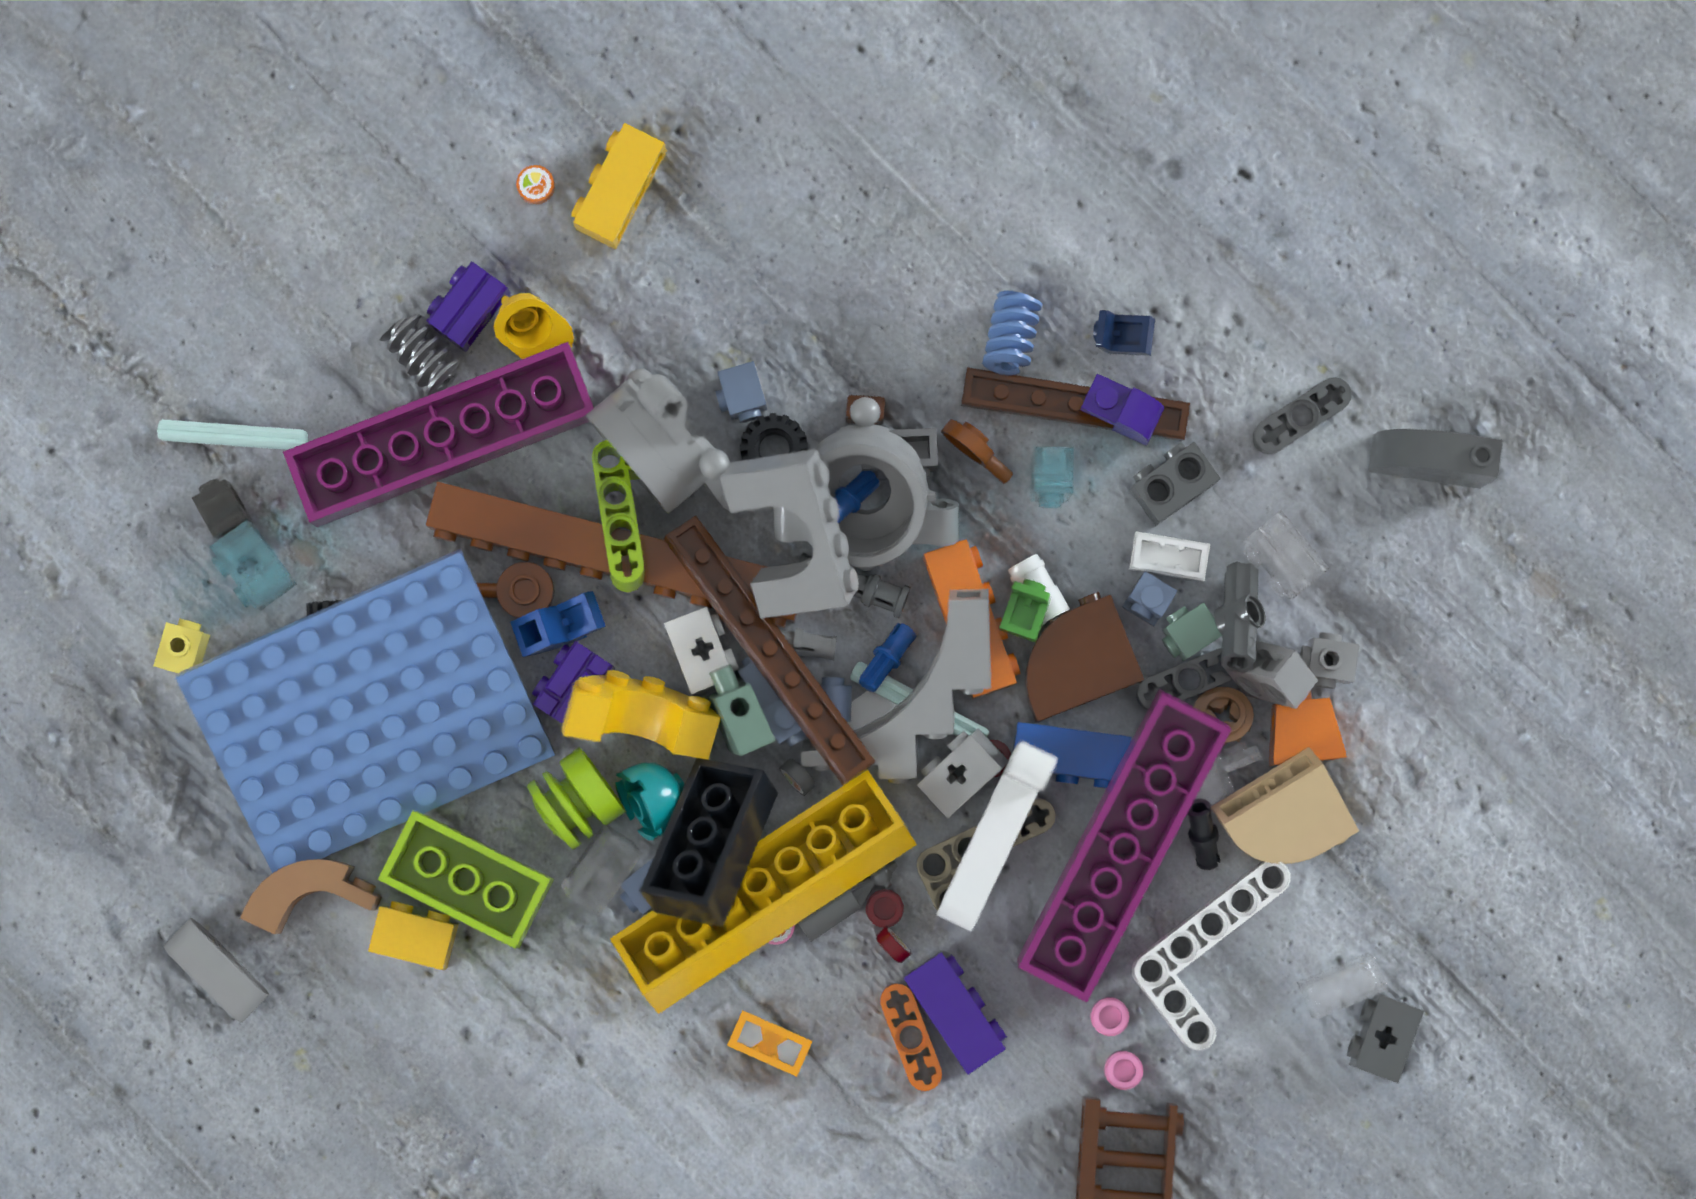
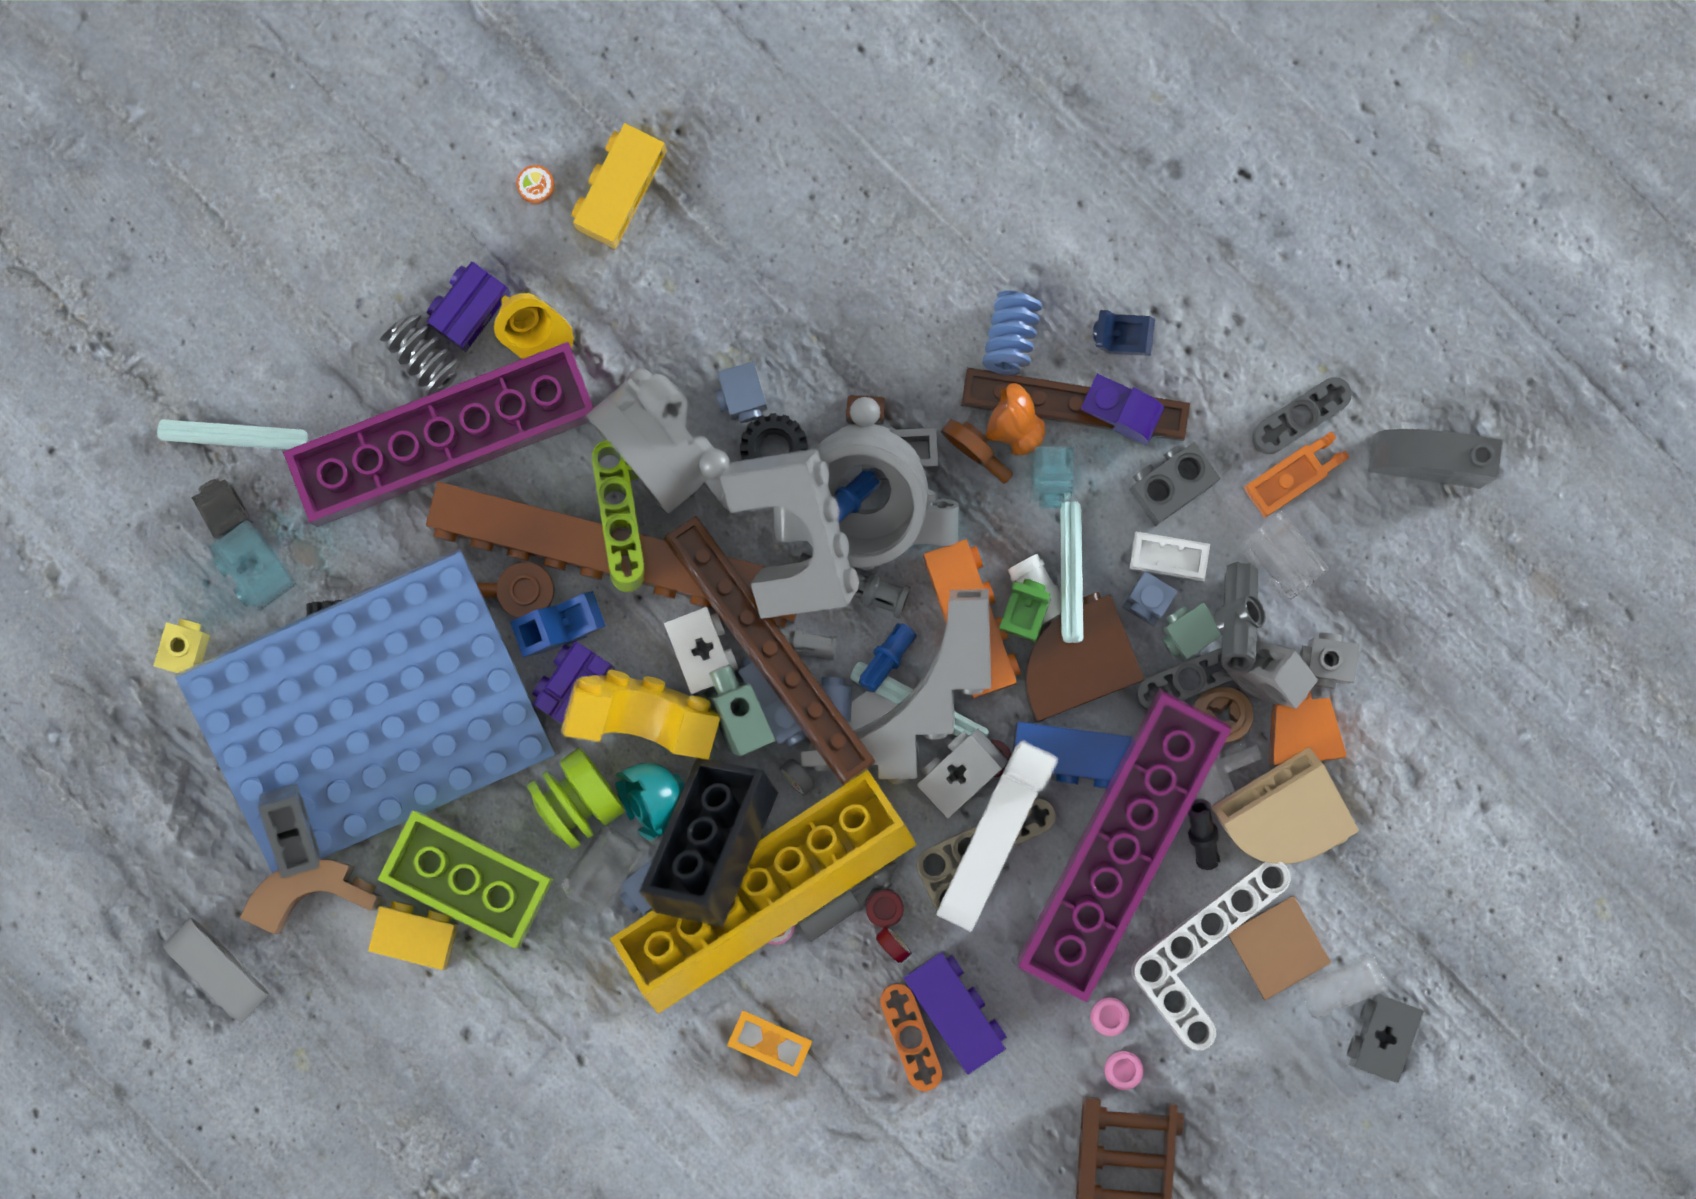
(289, 830): none -> dark grey brick
(1016, 422): none -> orange hair
(1071, 572): none -> light aqua axle
(1279, 947): none -> medium nougat tile
(1292, 476): none -> orange hinge

